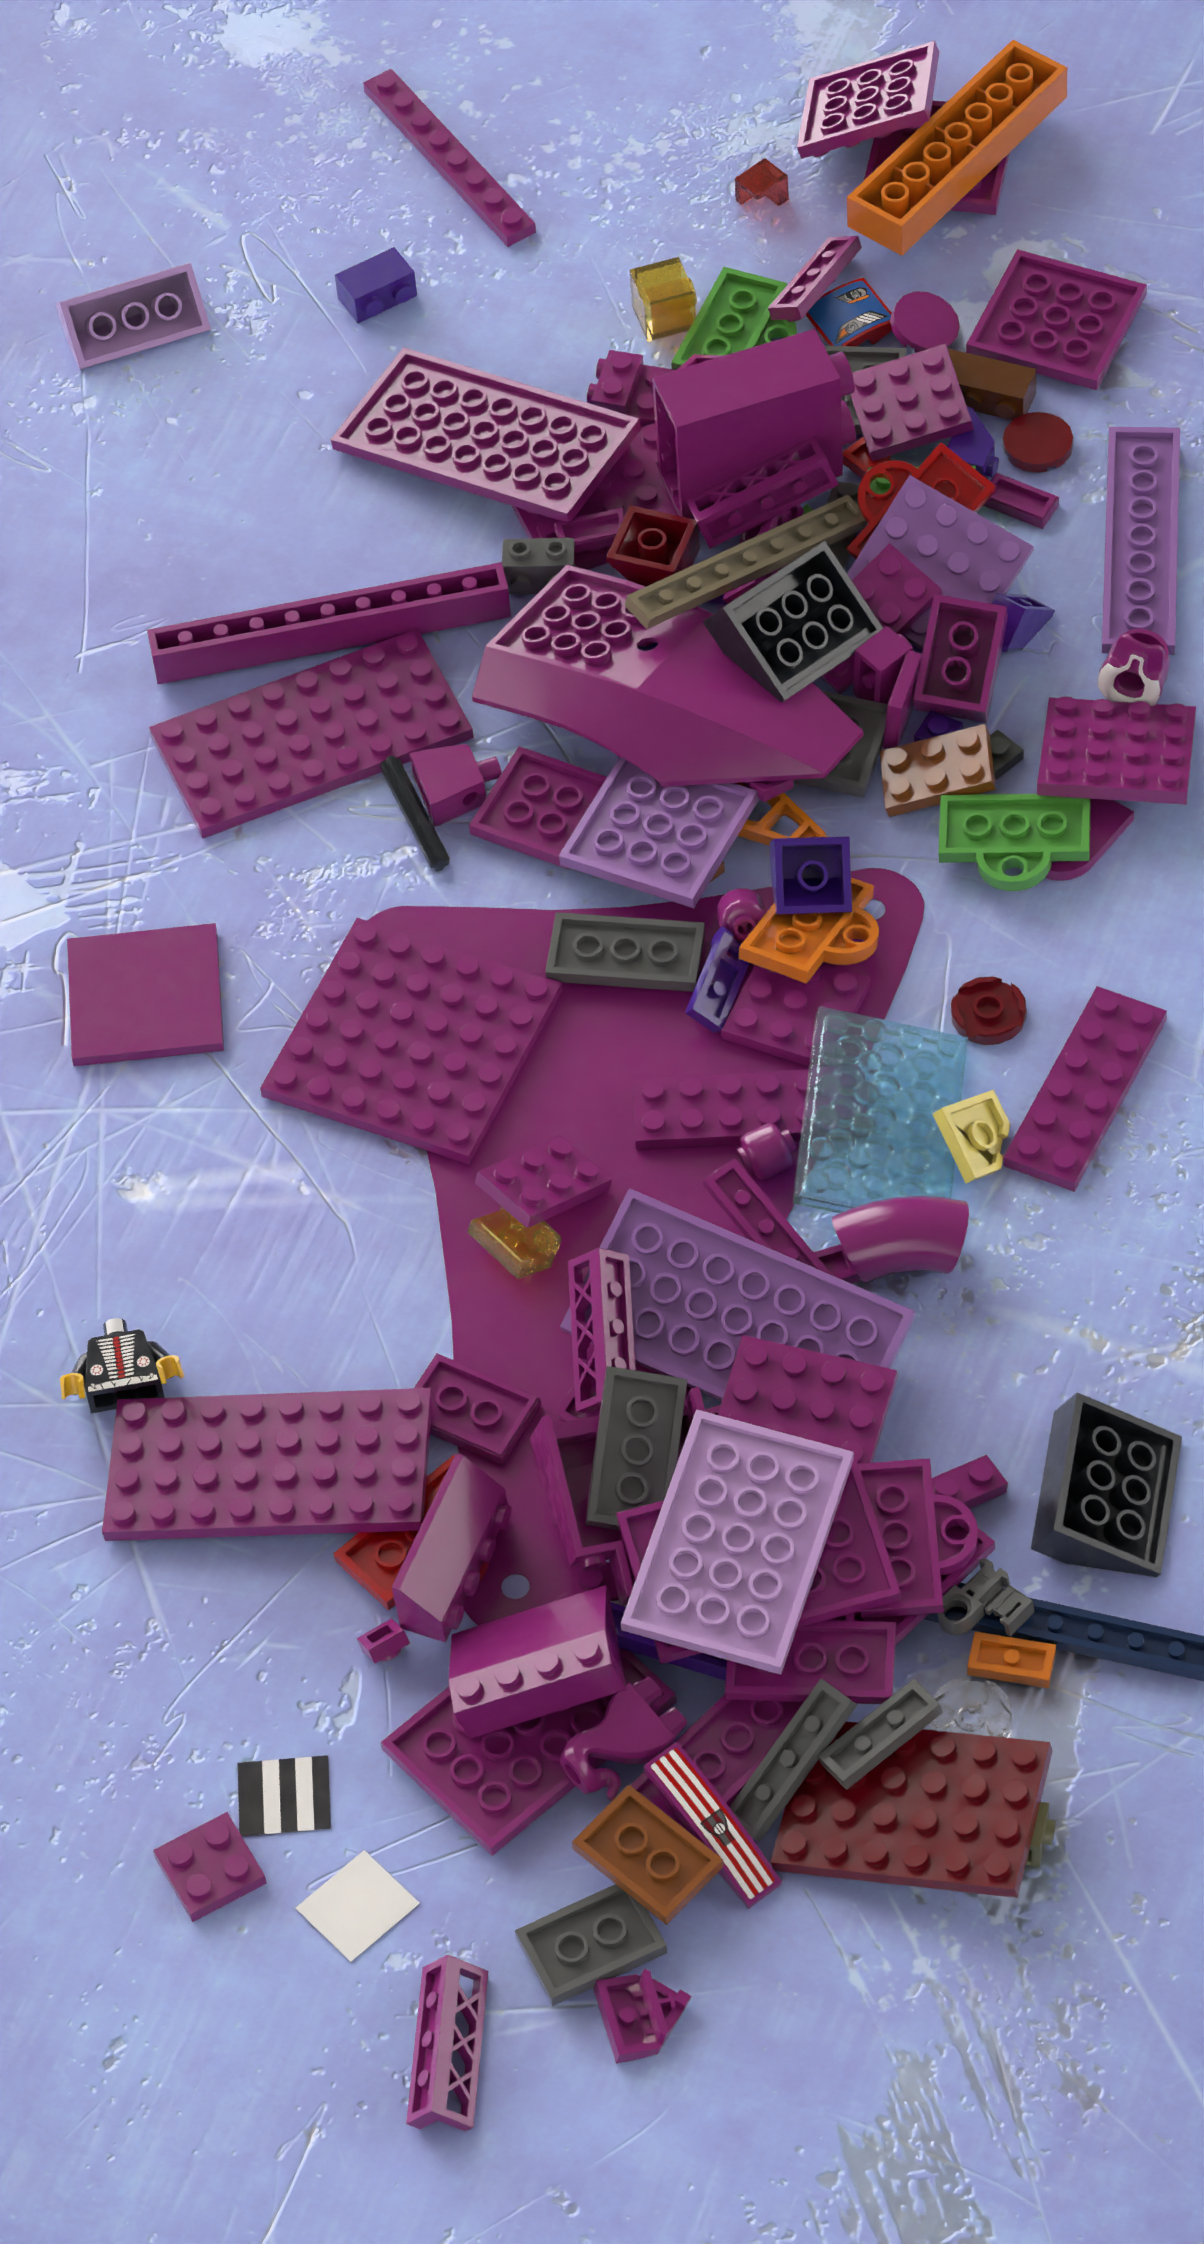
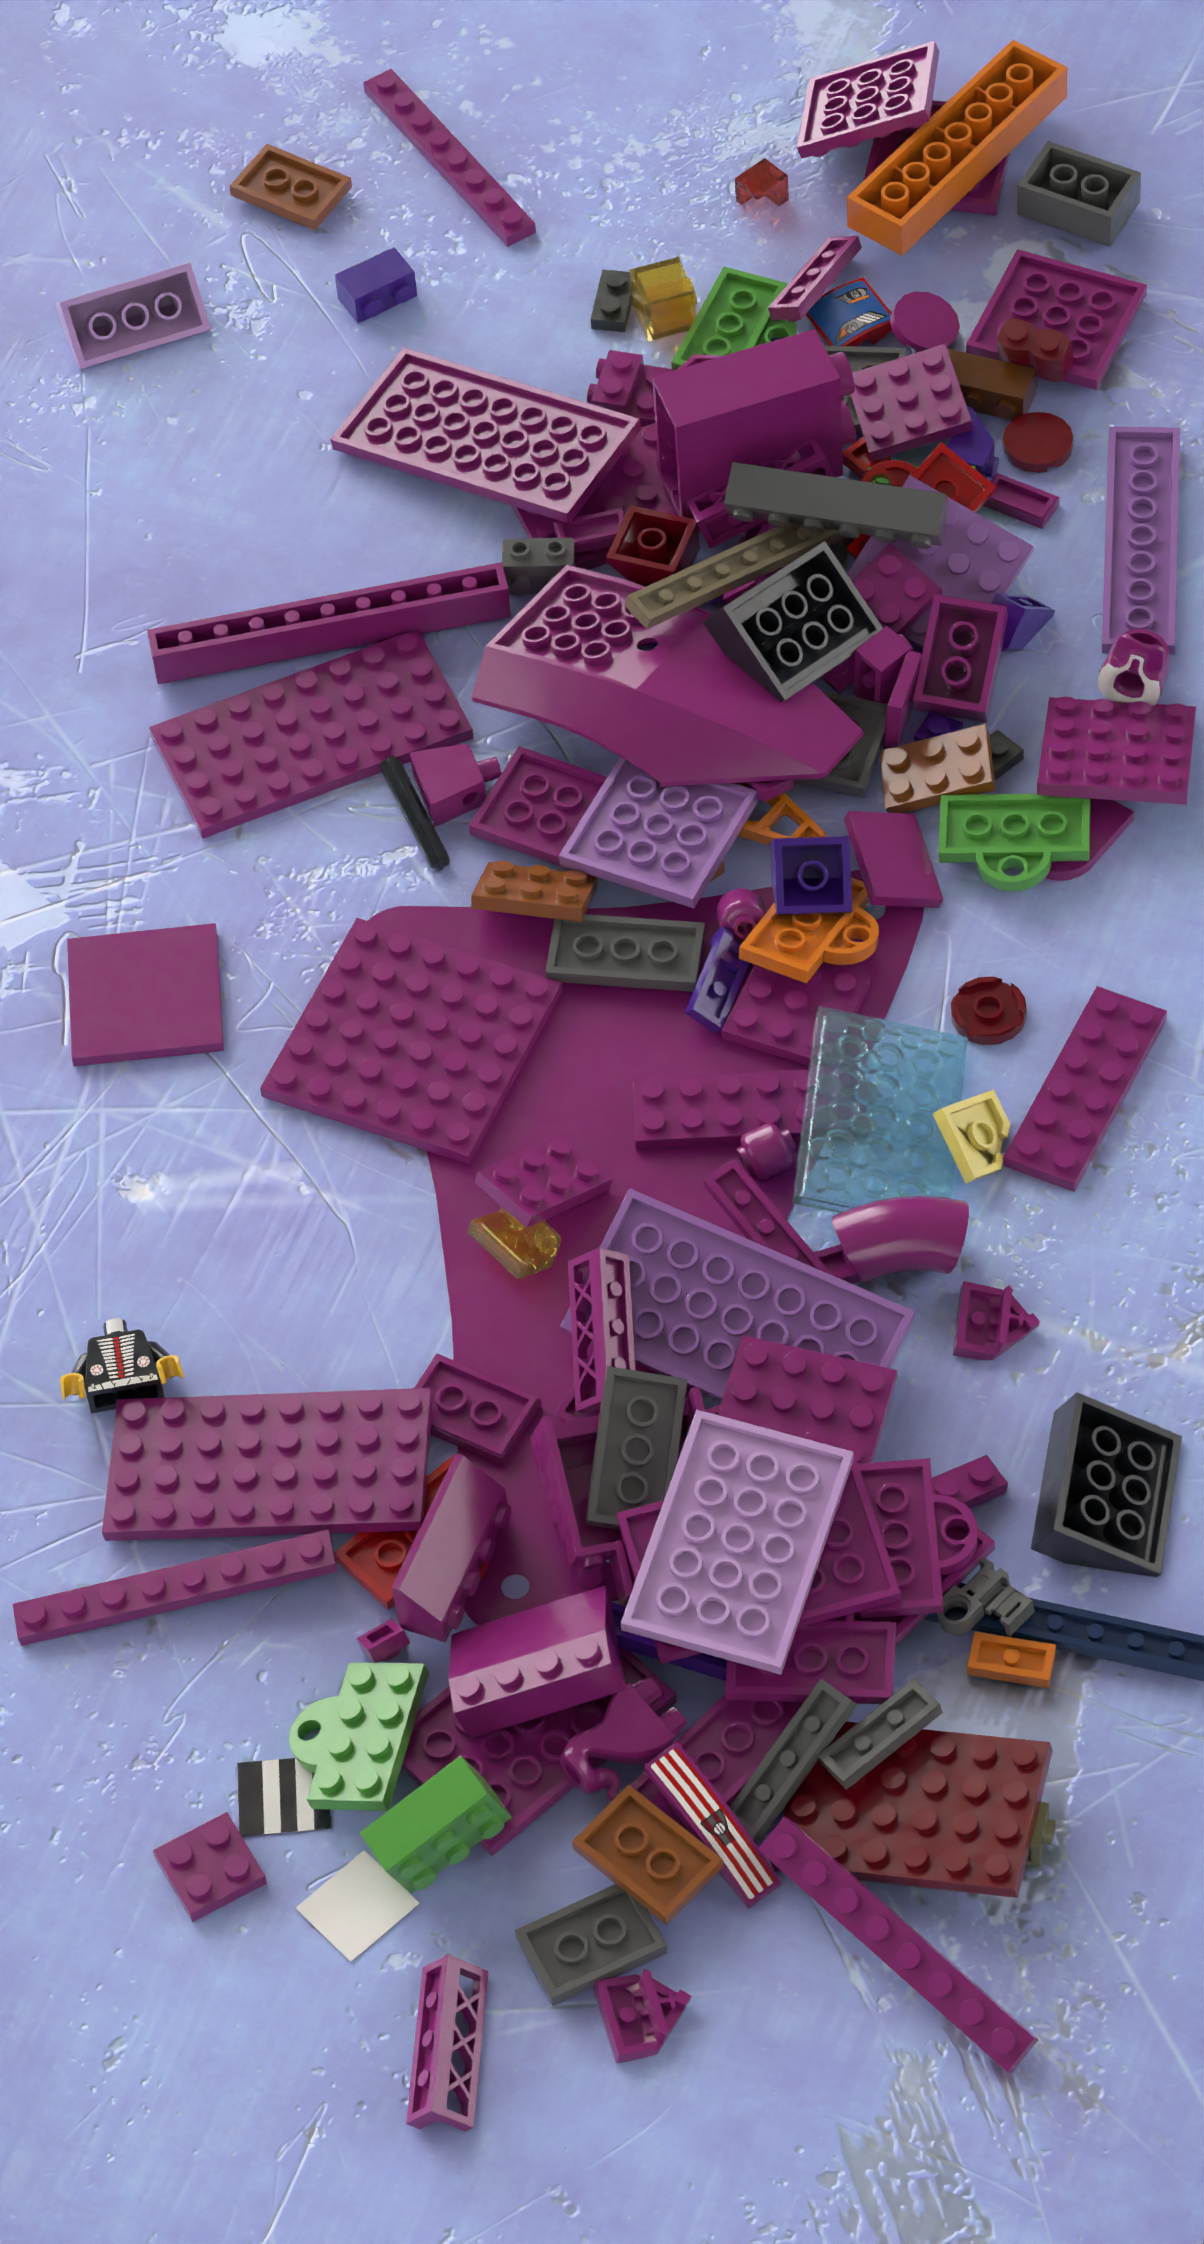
(174, 1587): none -> magenta plate
(290, 186): none -> dark orange plate
(360, 1736): none -> plate
(436, 1825): none -> bright green brick
(534, 891): none -> dark orange plate
(612, 302): none -> pearl dark grey plate
(836, 504): none -> dark grey brick
(893, 859): none -> magenta tile
(898, 1945): none -> magenta plate
(973, 1696): clear plate -> none
(989, 1321): none -> magenta slope
(1035, 348): none -> dark red brick
(1078, 193): none -> dark grey brick

